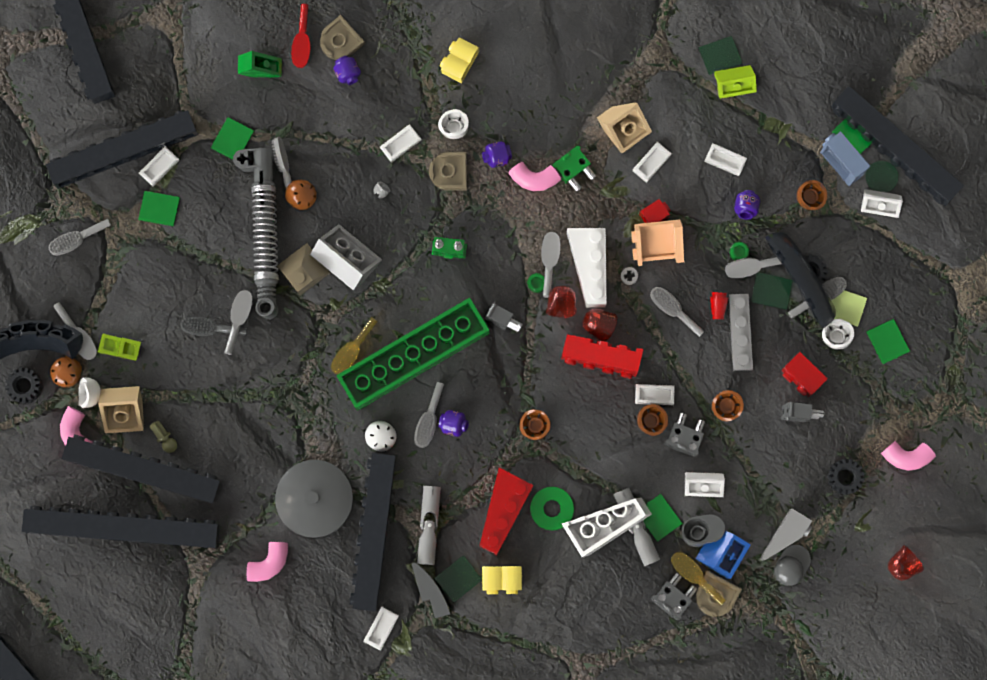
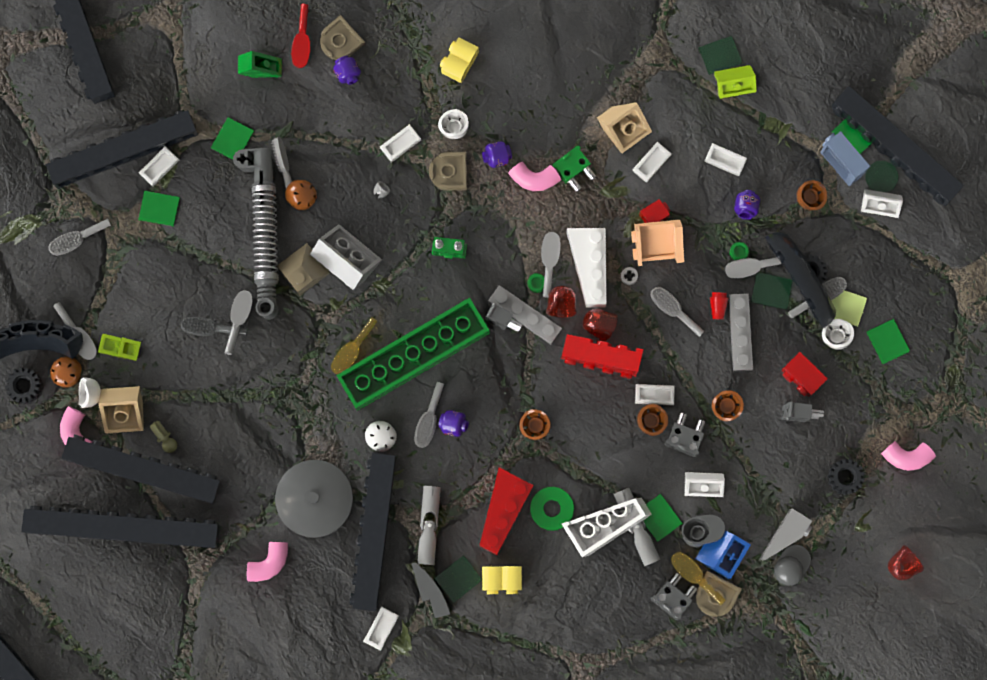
(526, 315): none -> light grey plate

